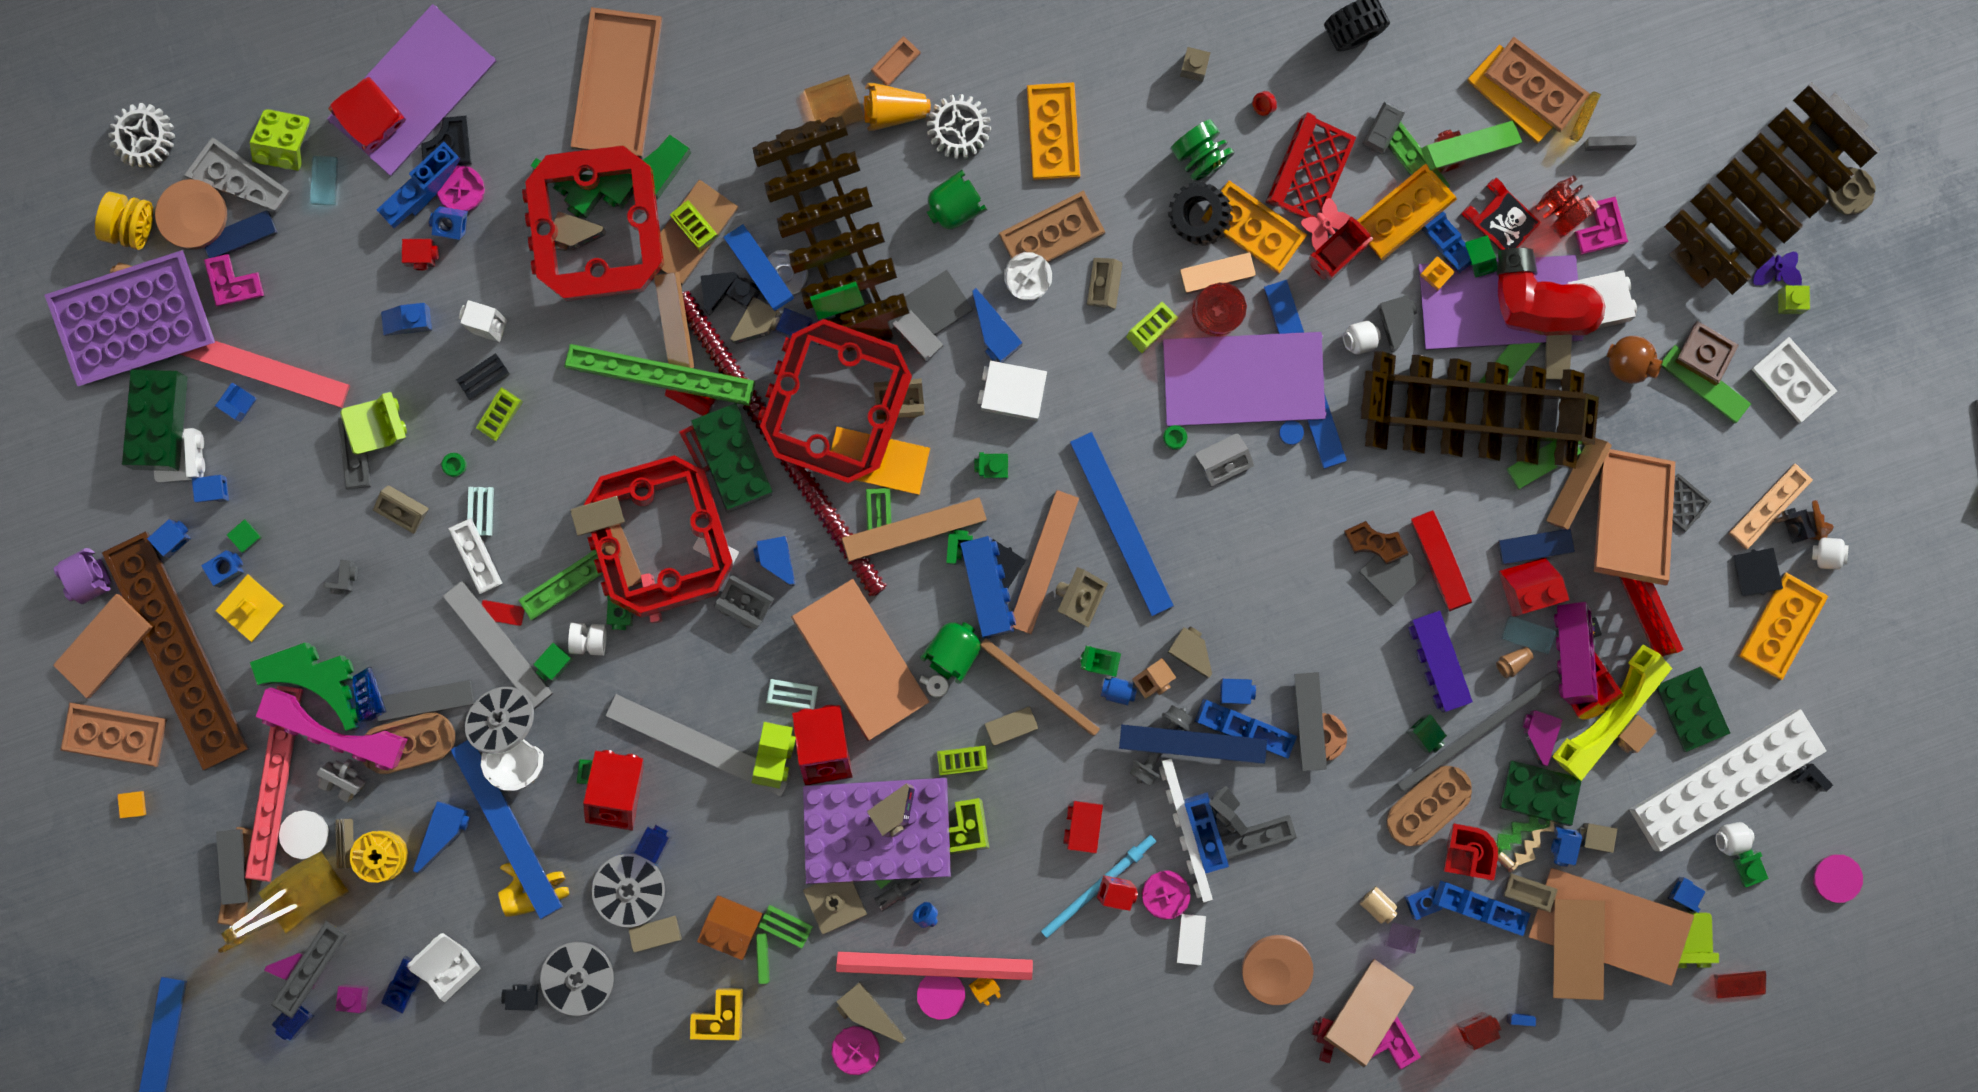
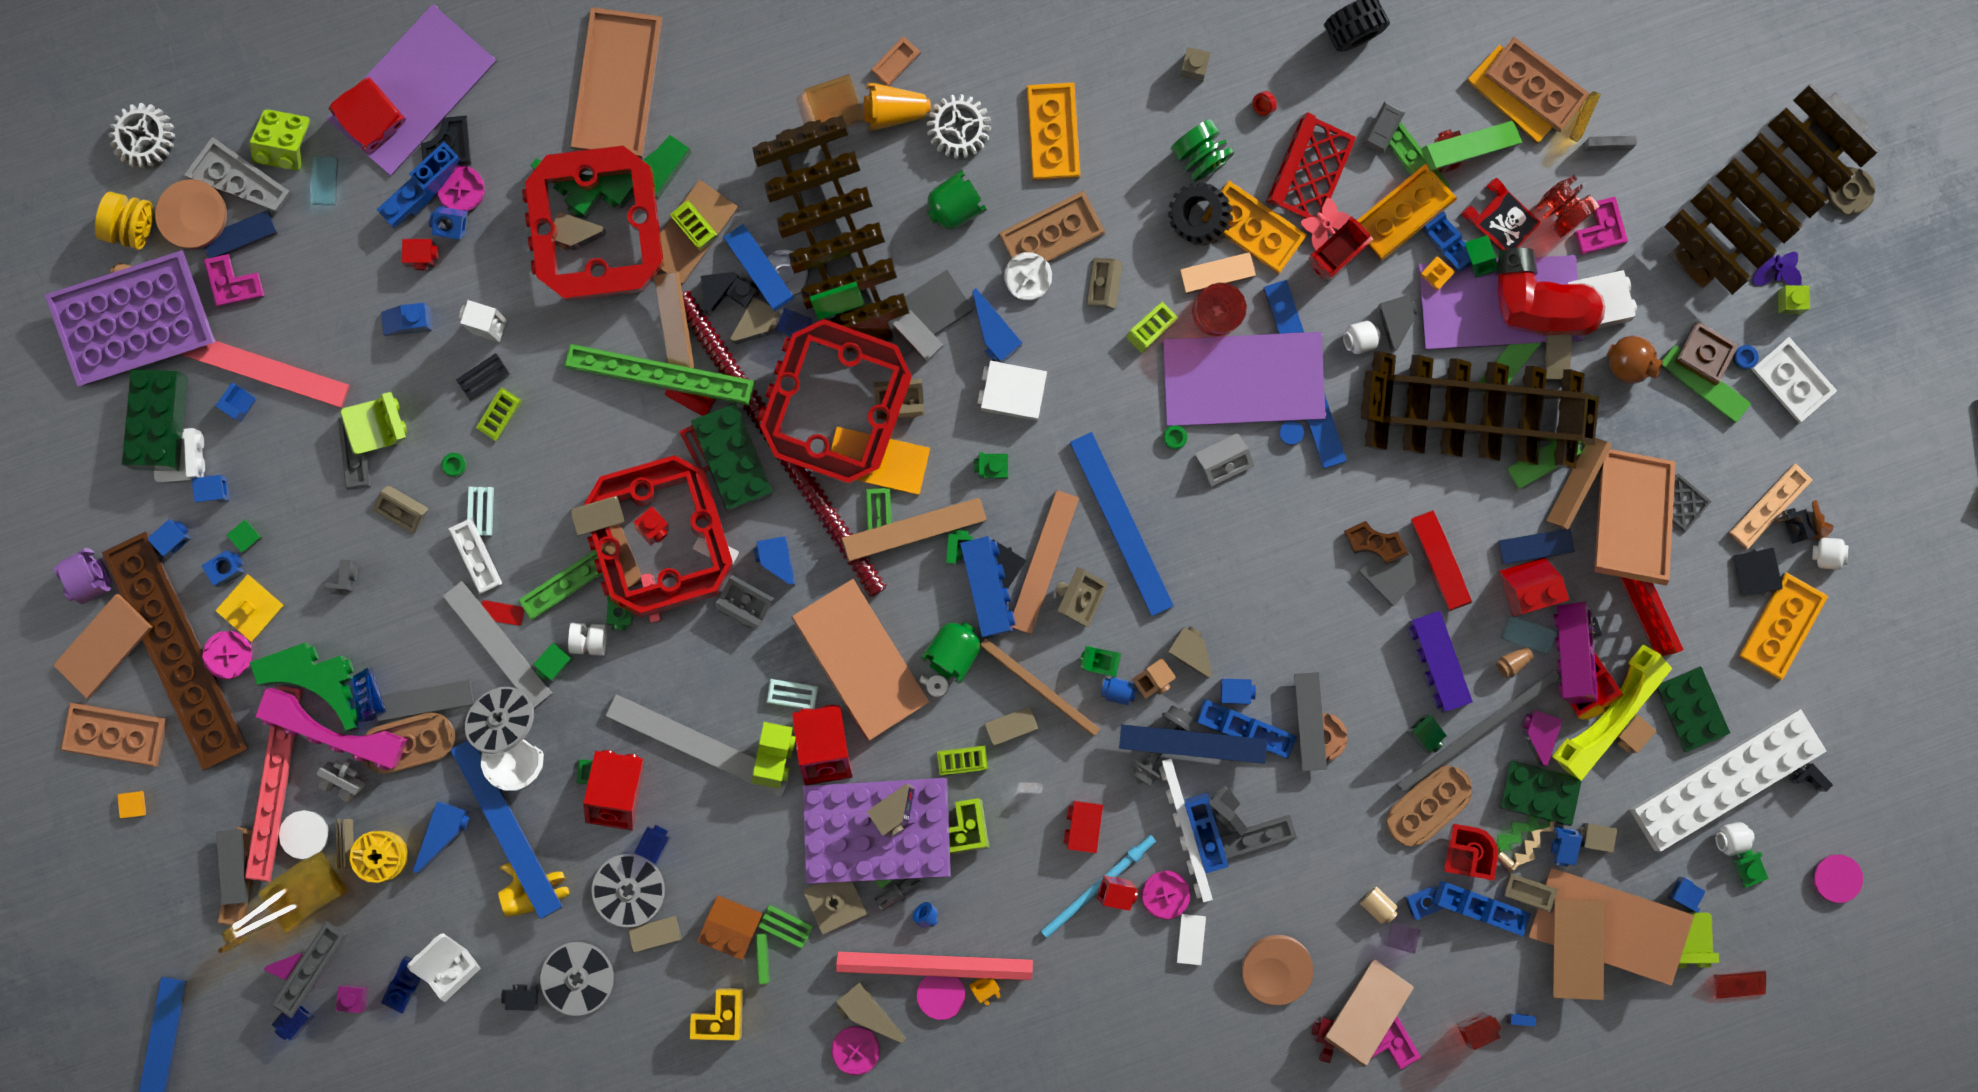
(227, 655): none -> dark pink tile
(651, 526): none -> red brick
(1030, 787): none -> clear tile
(1745, 357): none -> blue tile

